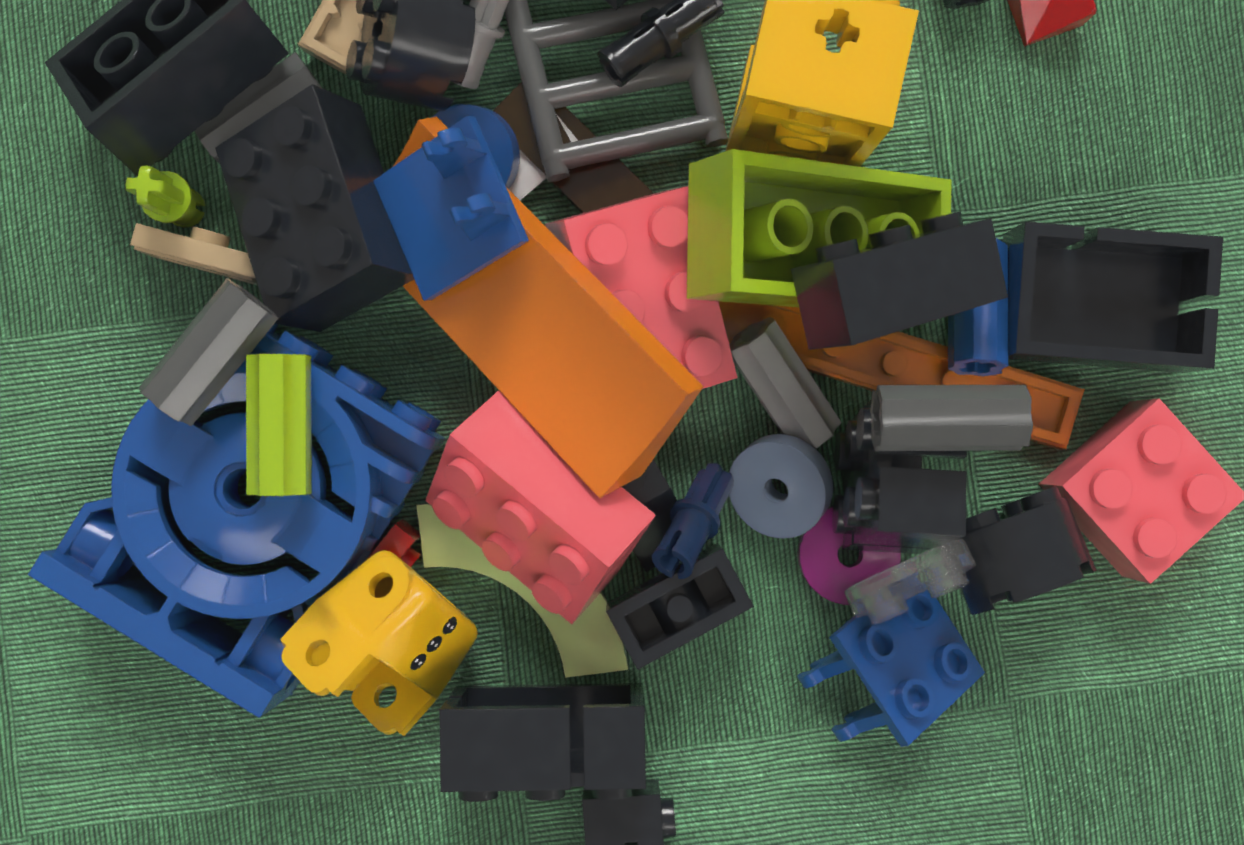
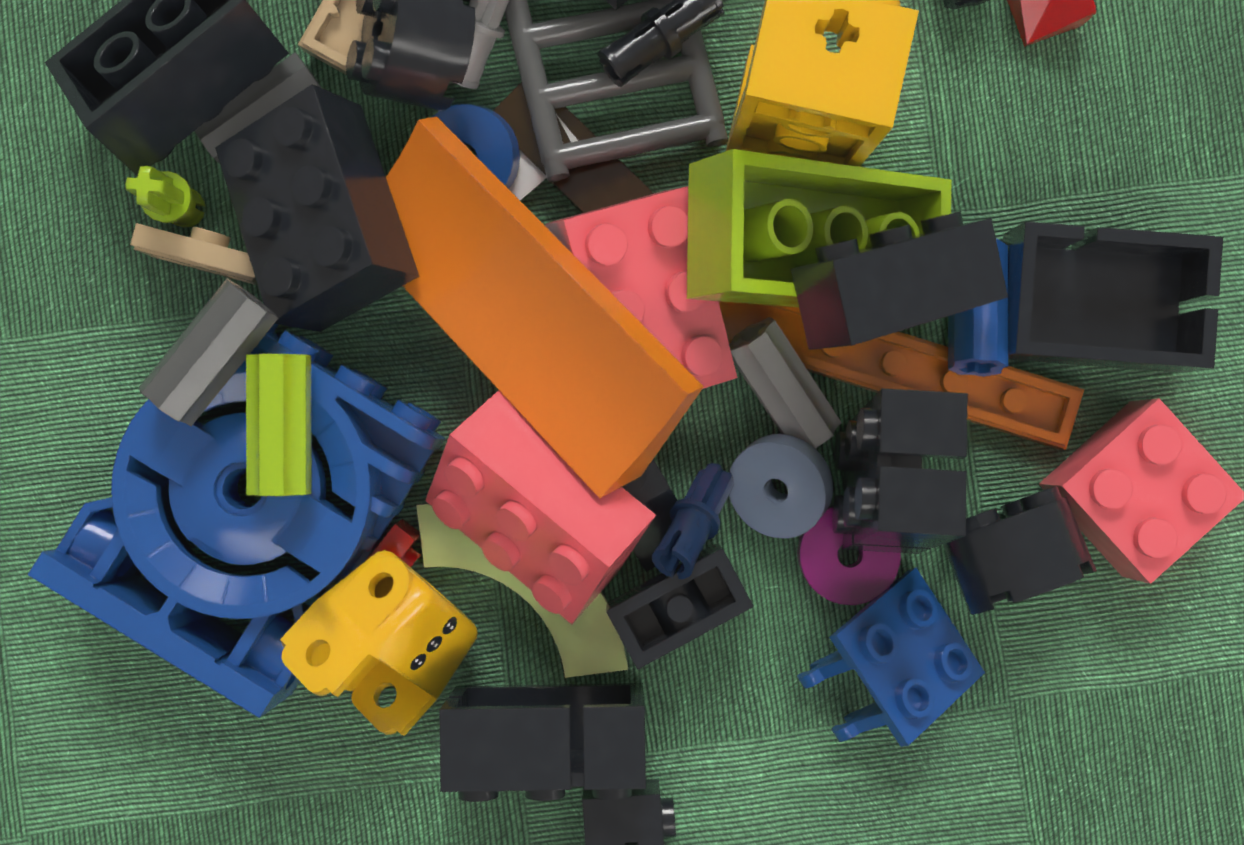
(450, 208): blue plate -> none
(936, 570): clear plate -> none
(951, 417): dark grey axle -> none

